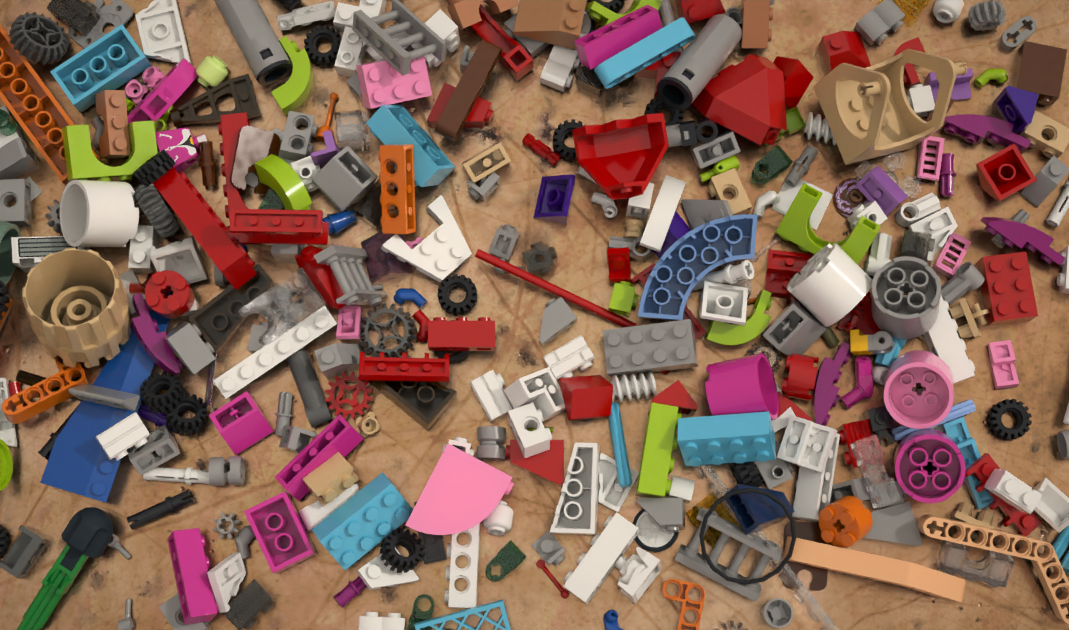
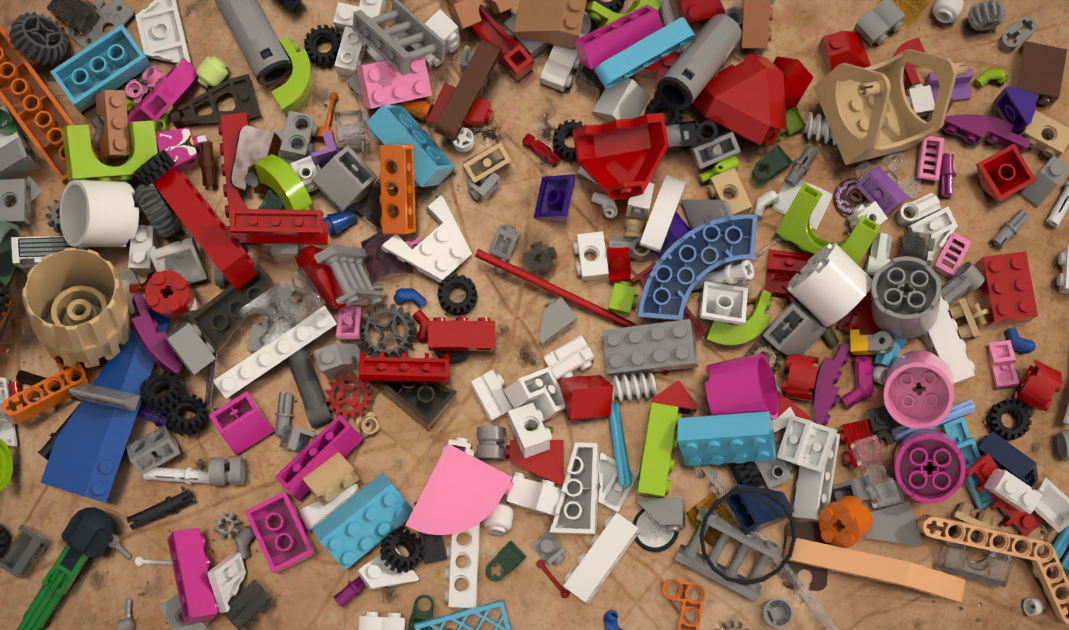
(123, 436): white brick -> none
(139, 561): none -> white hinge
(306, 15): white hinge -> none
(418, 108): none -> orange cone
(464, 136): none -> white wheel
(533, 495): none -> white brick
(593, 243): none -> white brick
(621, 101): none -> white slope
(637, 573): white brick -> none
(681, 488): white brick -> none
(1009, 458): none -> dark blue slope
(1018, 343): none -> blue arm
(1023, 235): magenta slope -> none
(1027, 606): none -> white hinge
(1039, 386): none -> red brick

